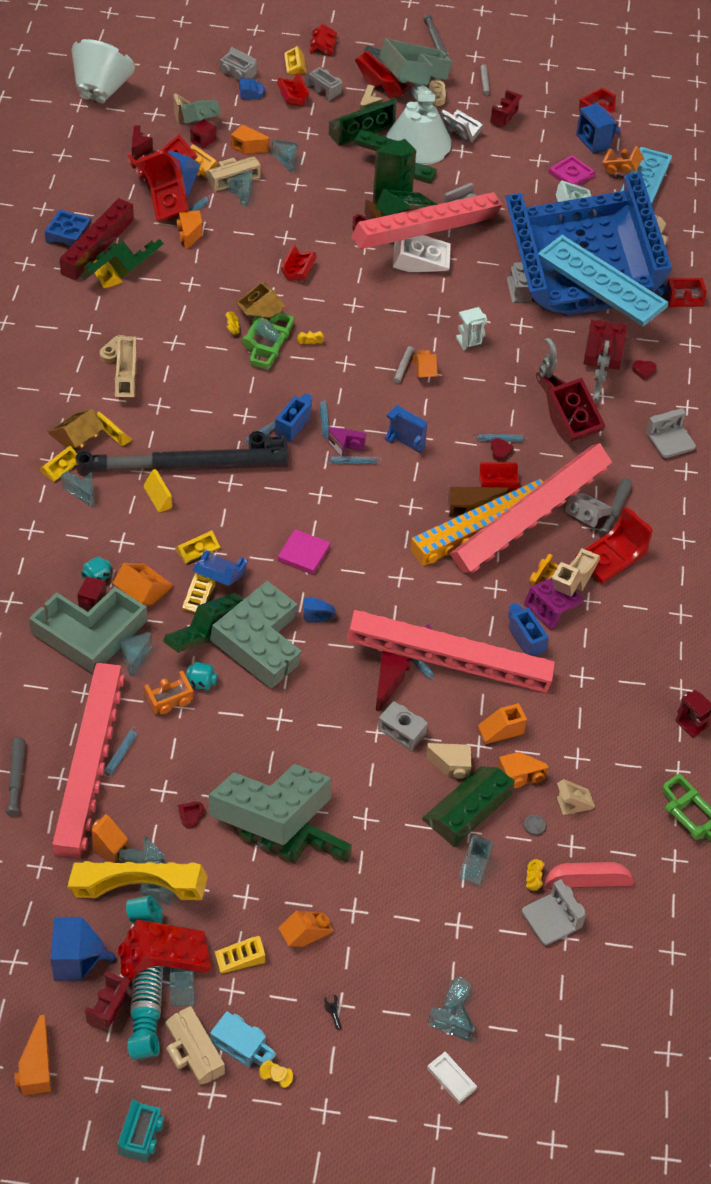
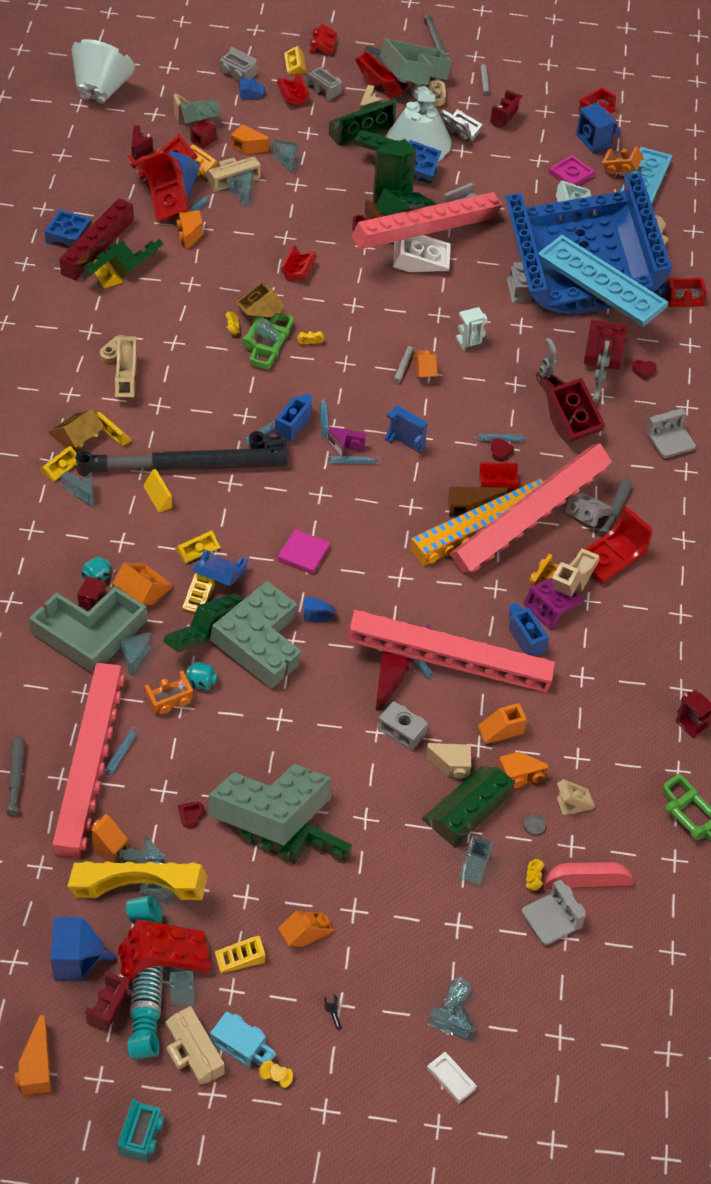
(425, 160): none -> blue piece

